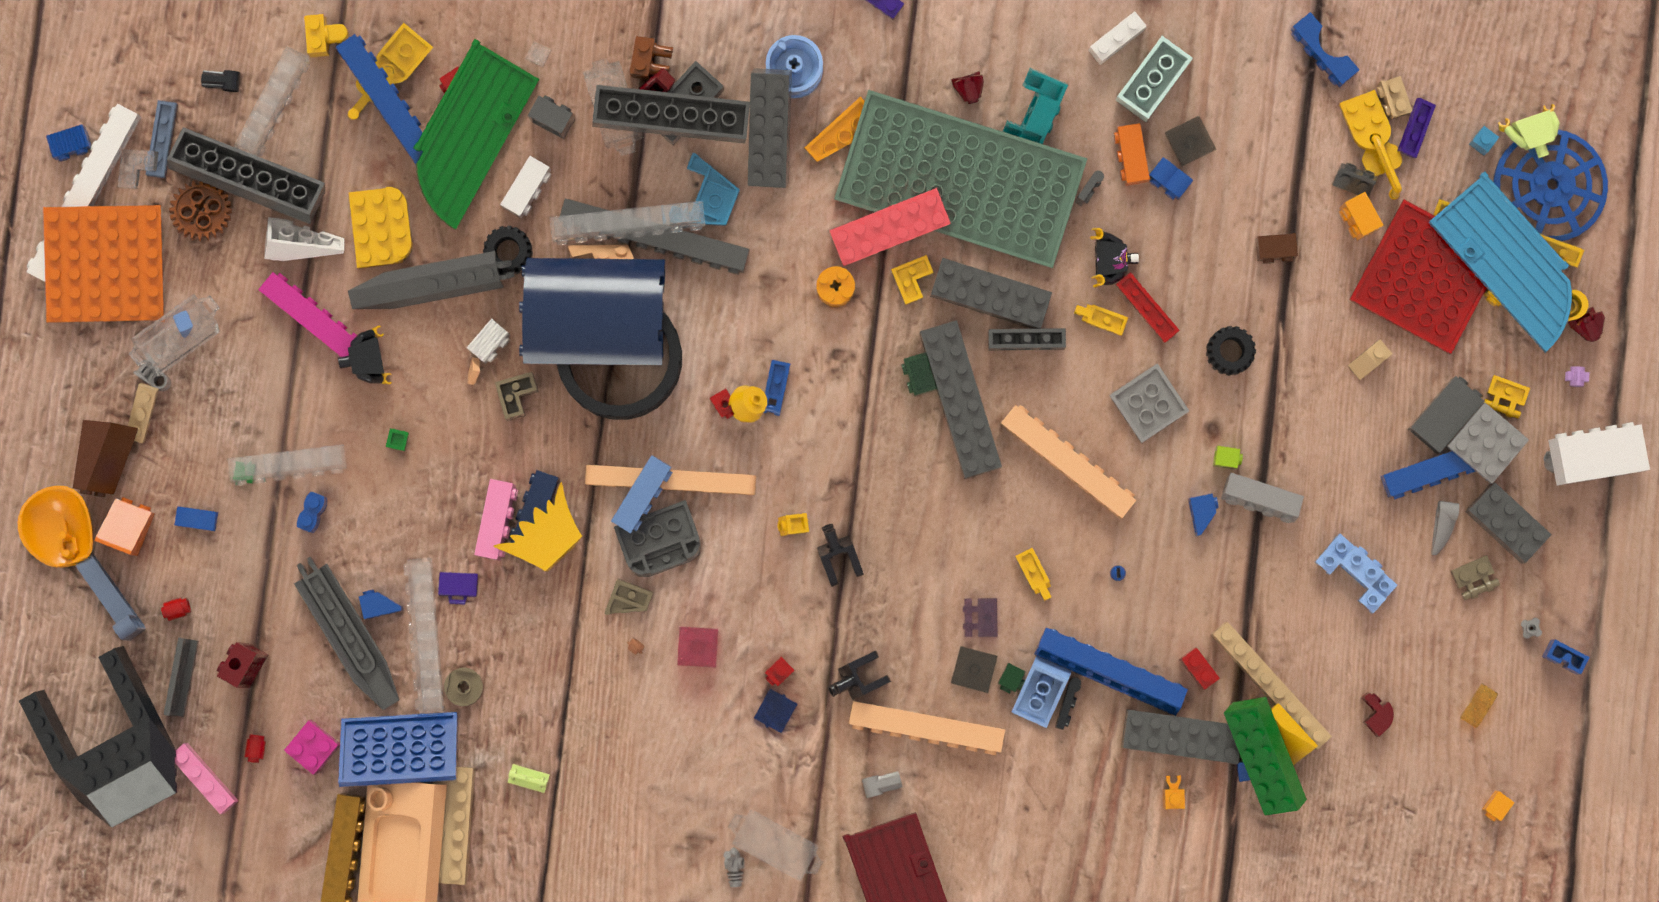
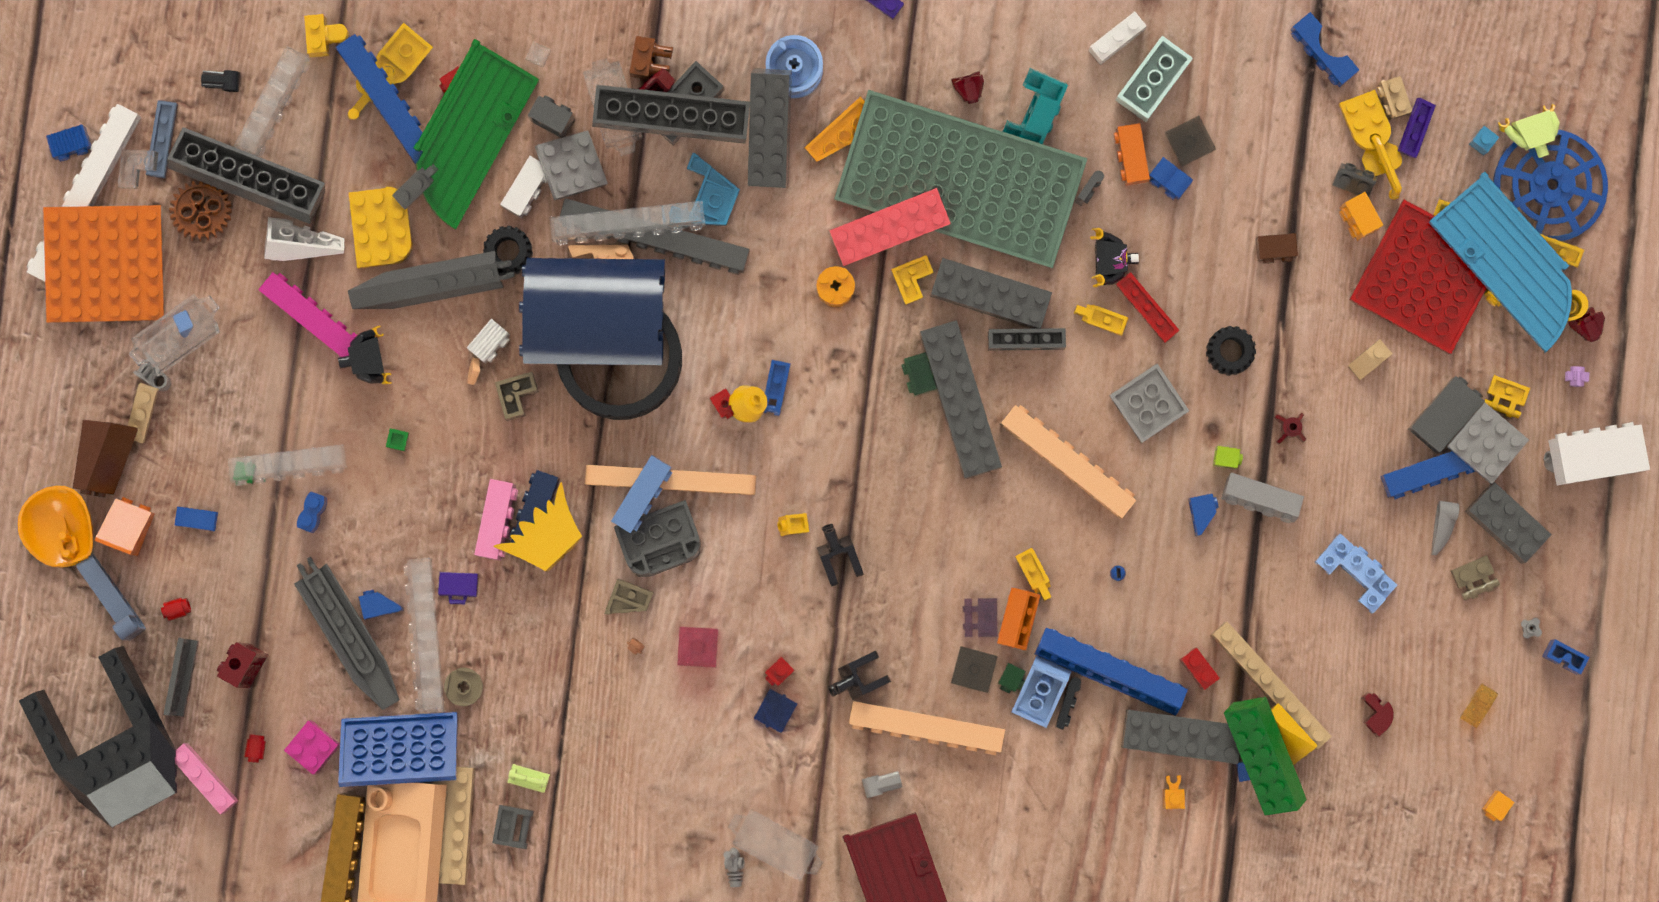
(415, 186): none -> dark grey hinge
(506, 826): none -> dark grey plate
(571, 165): none -> light grey plate
(1018, 619): none -> orange brick
(1286, 431): none -> dark red brick

